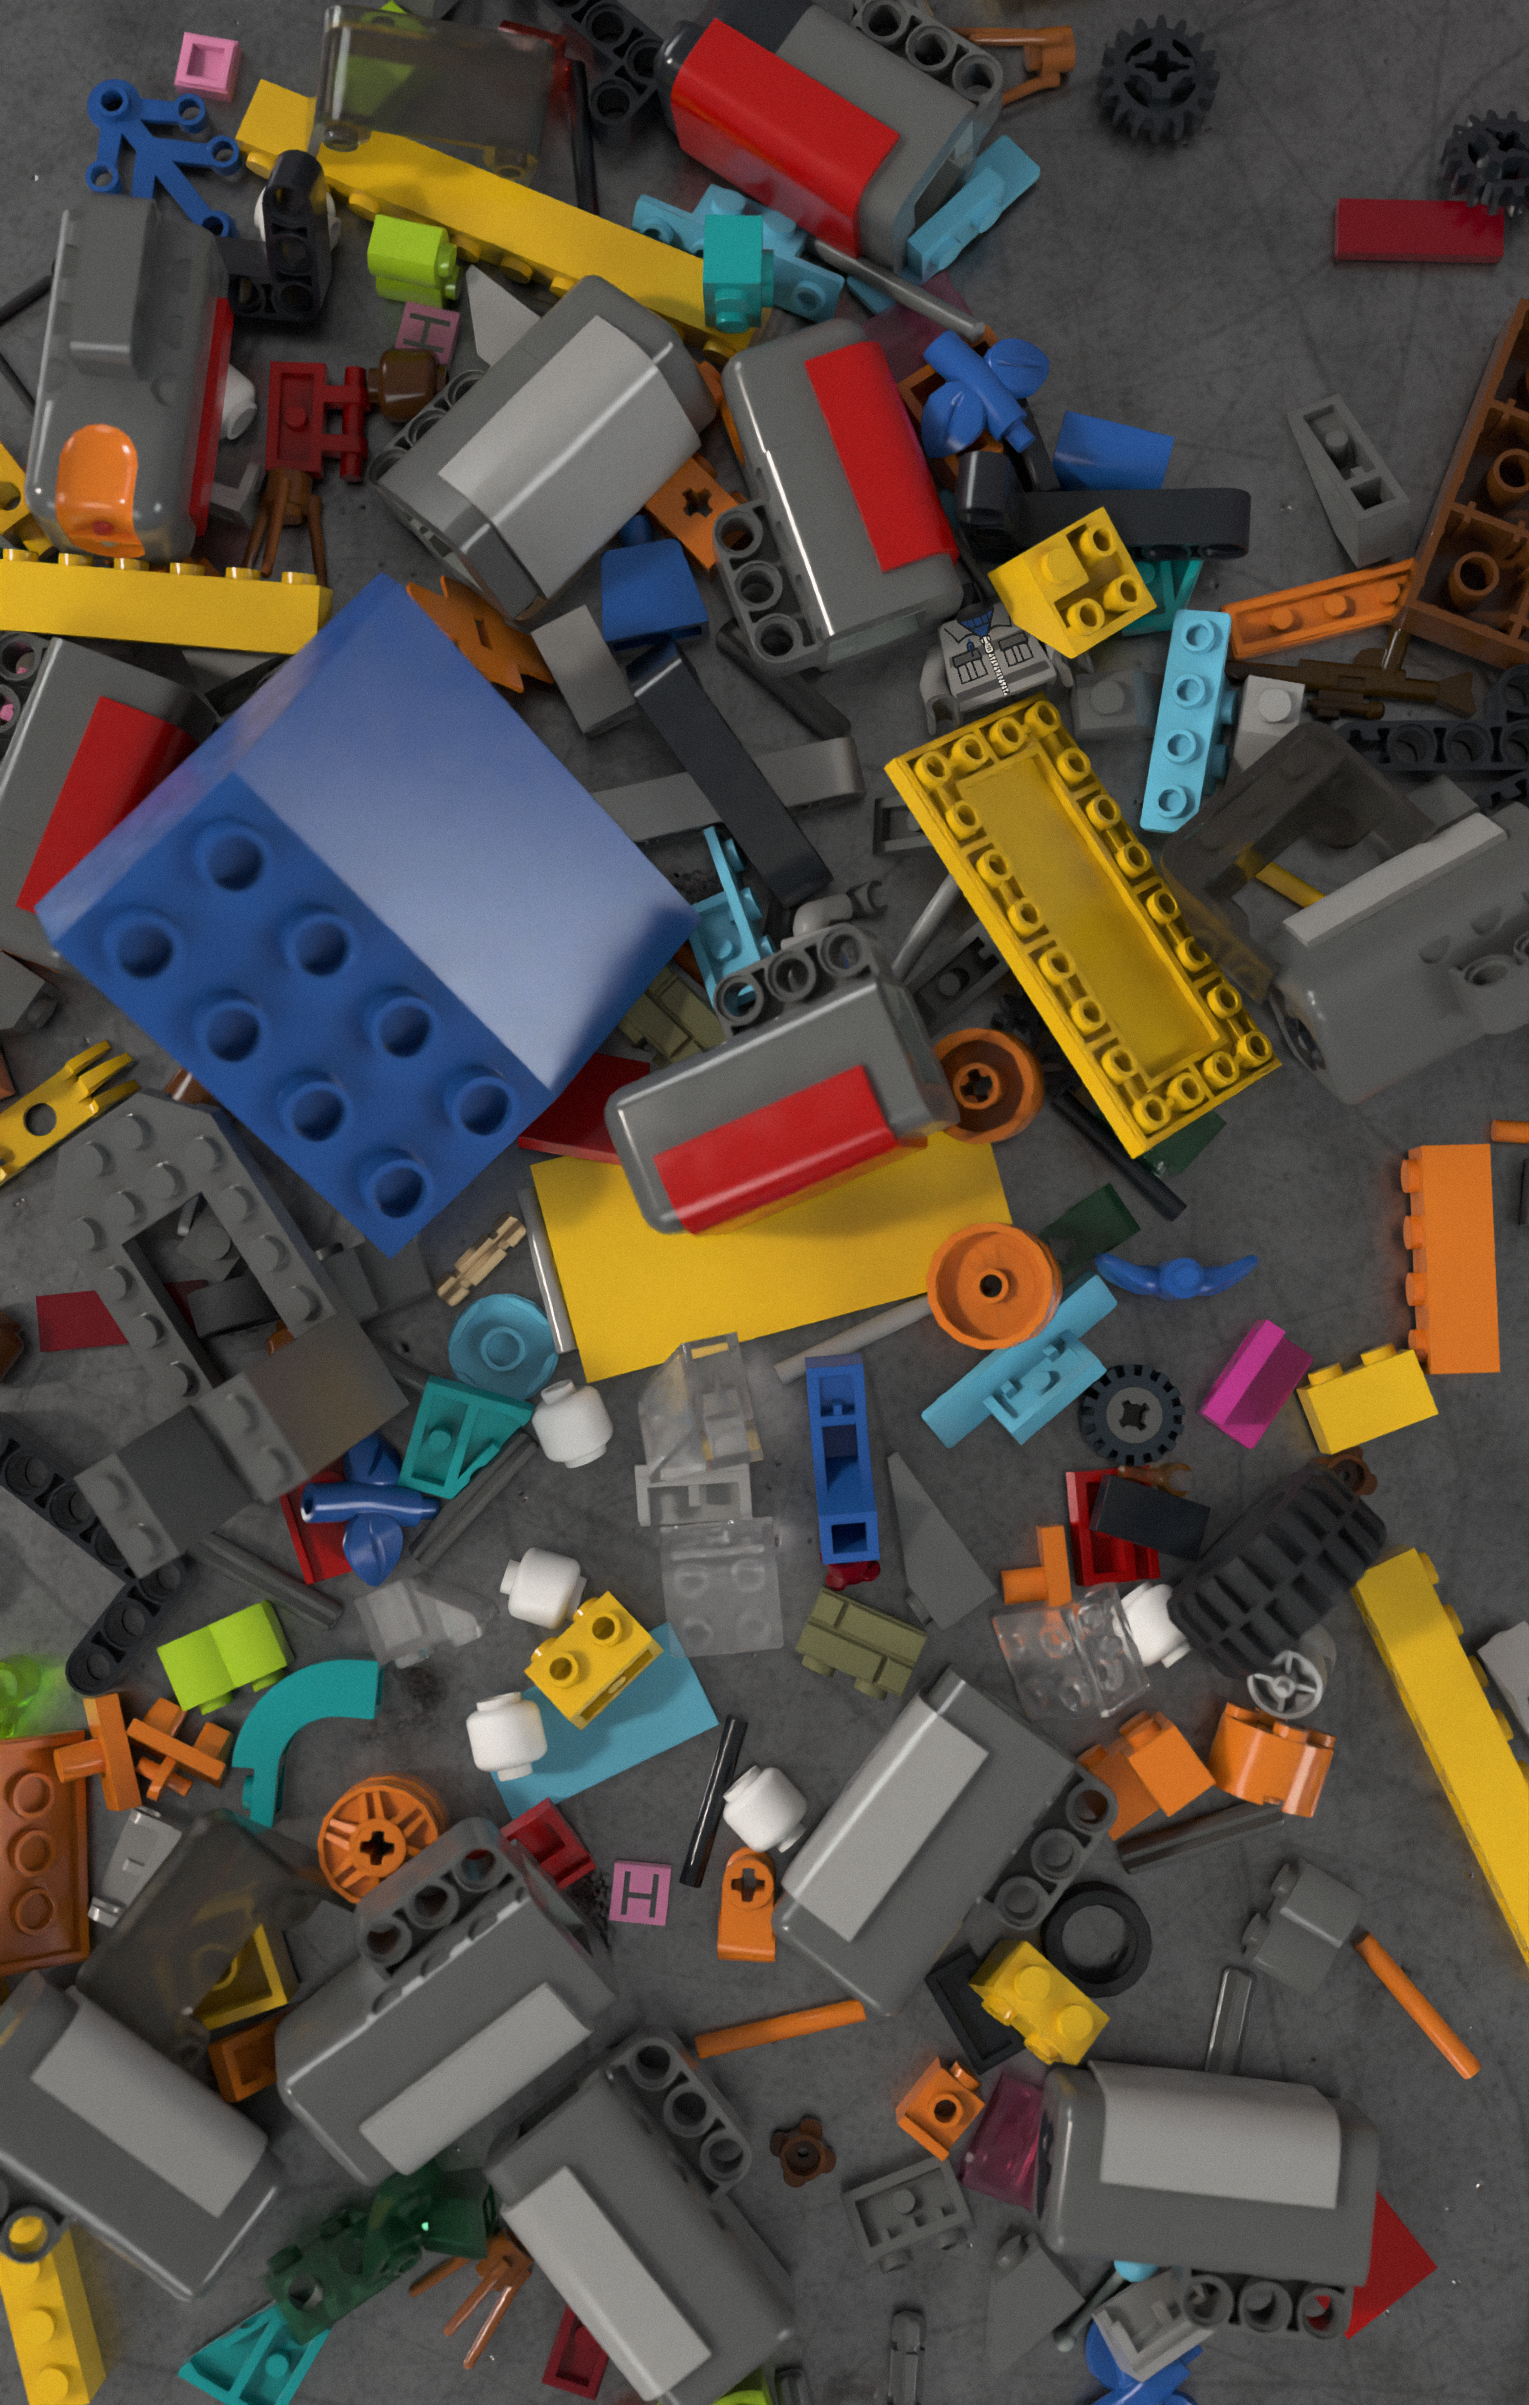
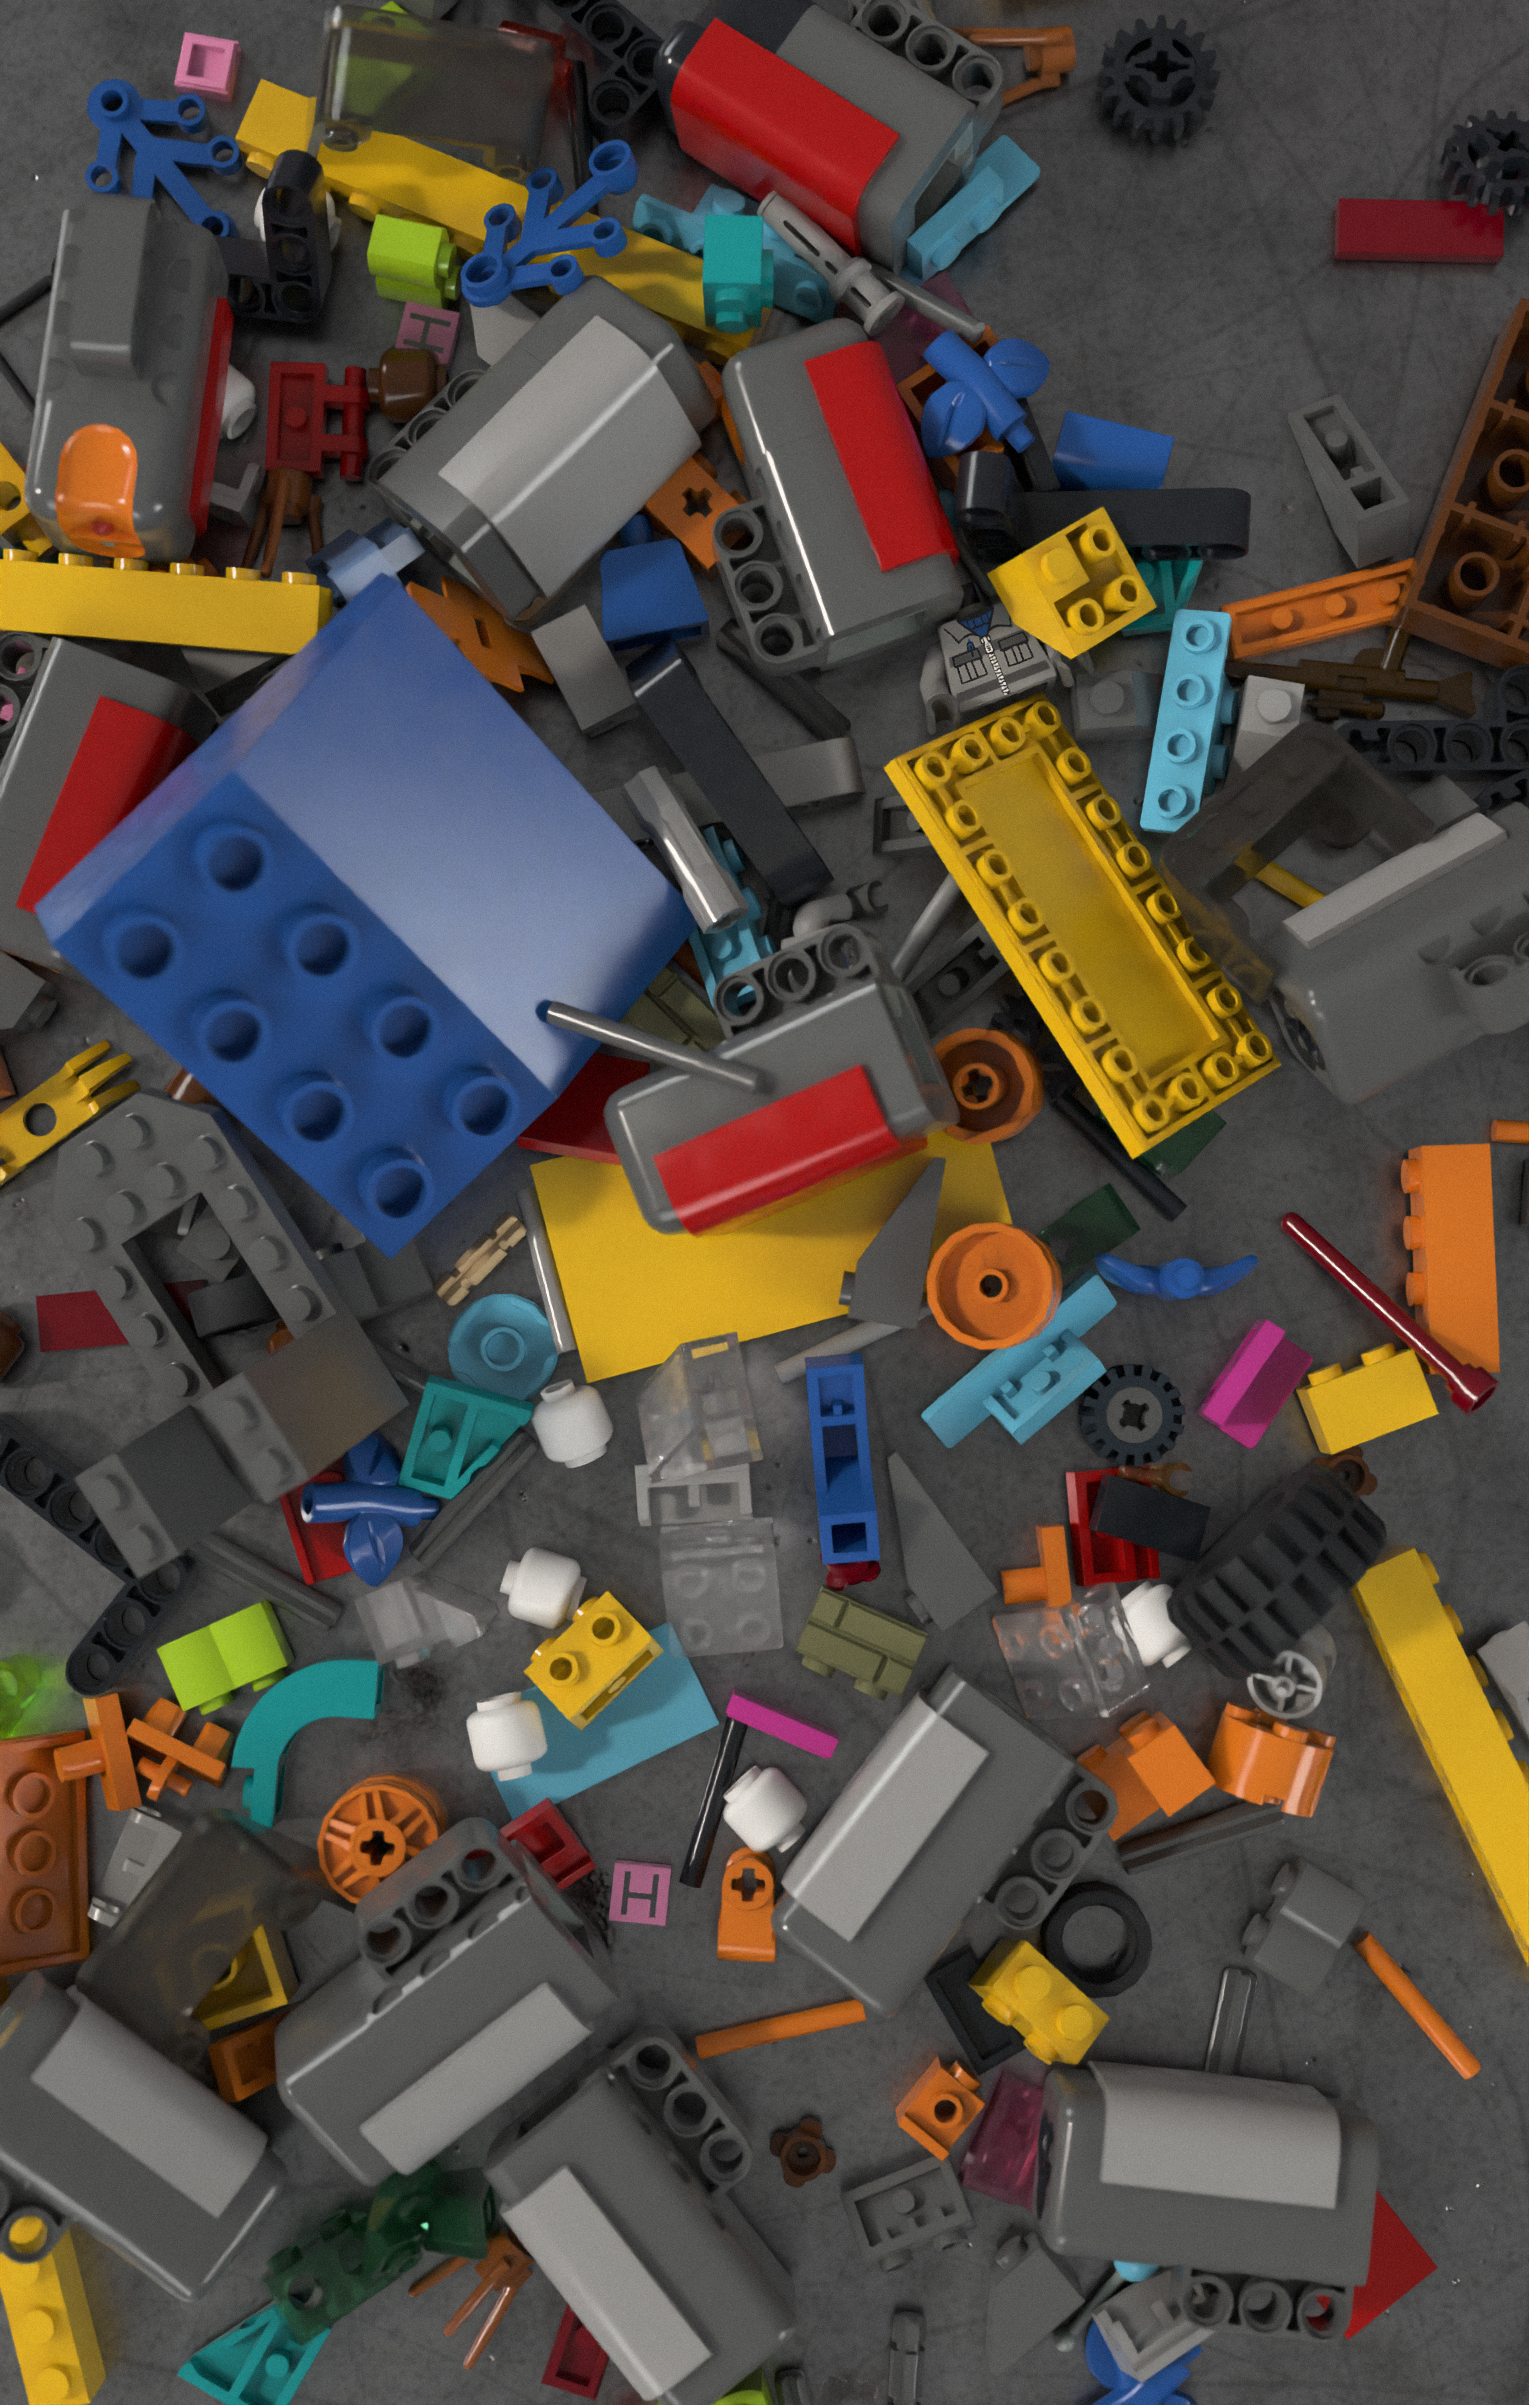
(355, 560): none -> medium blue piece
(497, 272): none -> blue plant
(656, 1047): none -> dark grey bar
(704, 883): none -> light grey axle
(782, 1723): none -> dark pink tile
(848, 277): none -> light grey pin
(894, 1266): none -> dark grey slope
(1468, 1385): none -> dark red piece

